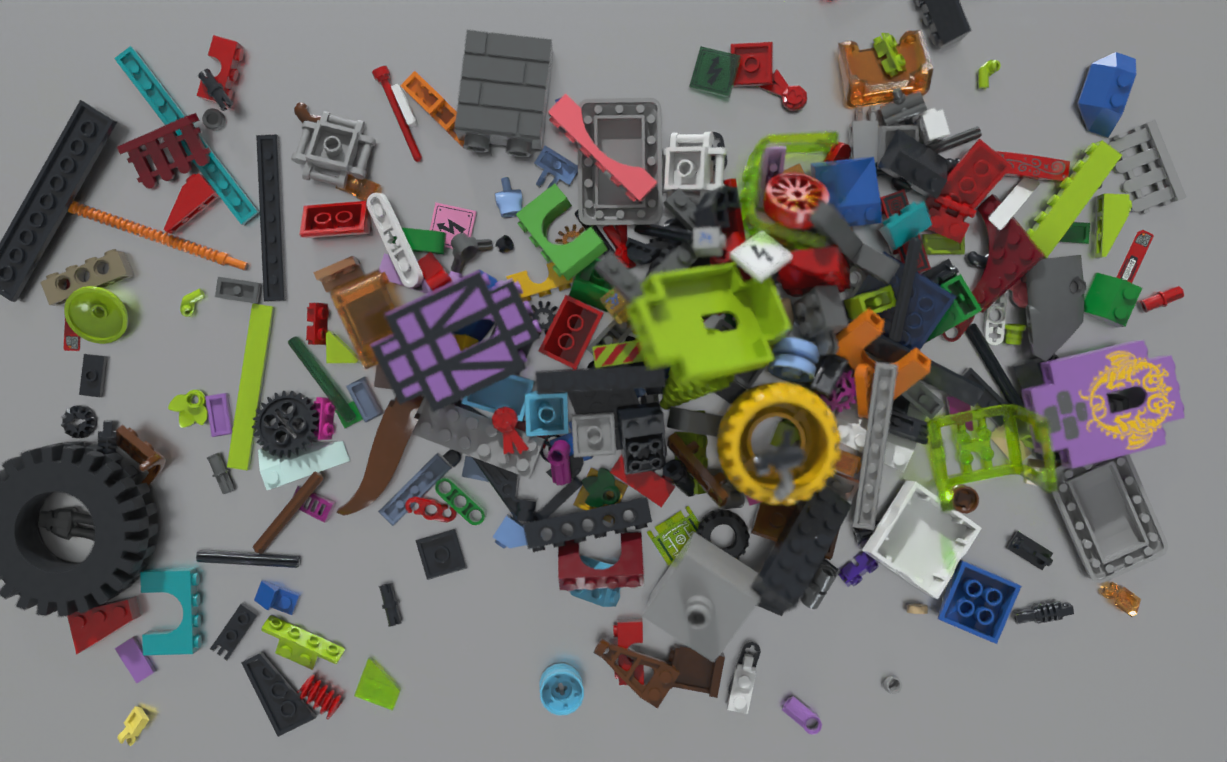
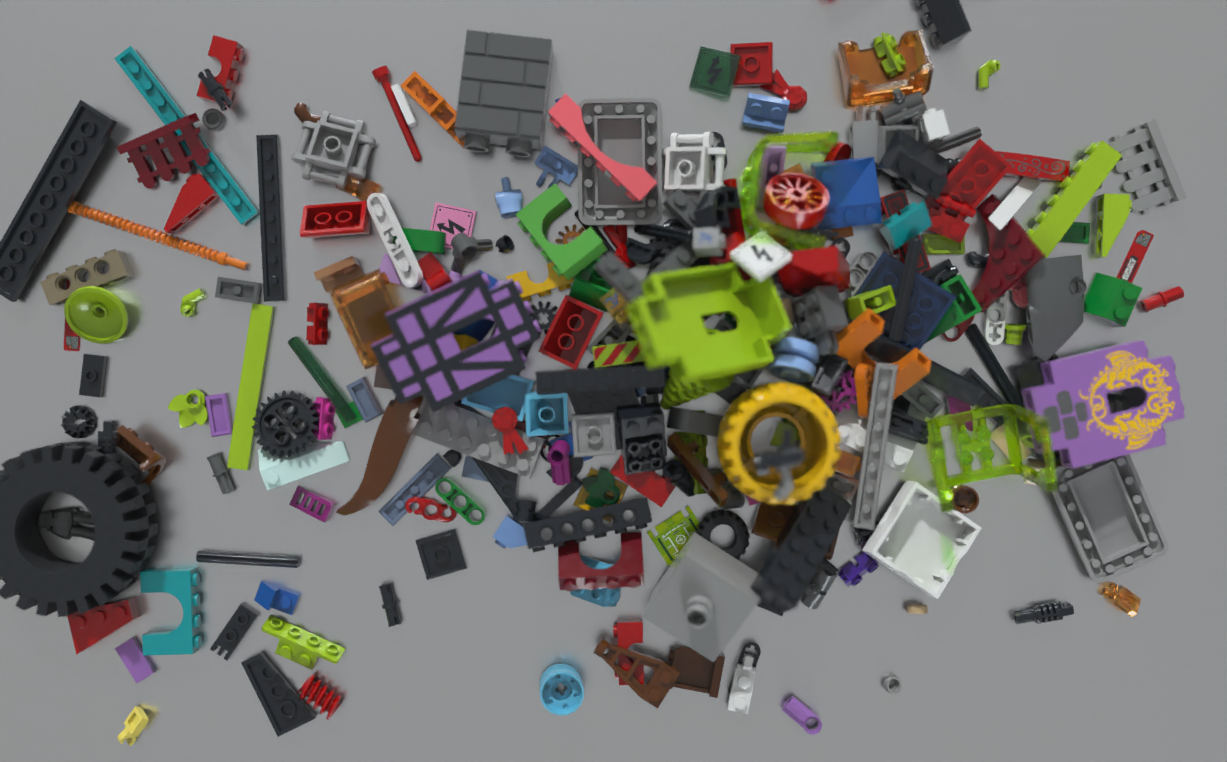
(288, 512): reddish brown axle -> none
(338, 351): lime slope -> none
(377, 687): clear neon green wing -> none
(765, 112): none -> medium blue bracket
(839, 233): dark grey beam -> none
(978, 601): blue slope -> none
(1030, 551): black hinge -> none
(1106, 93): blue wedge -> none

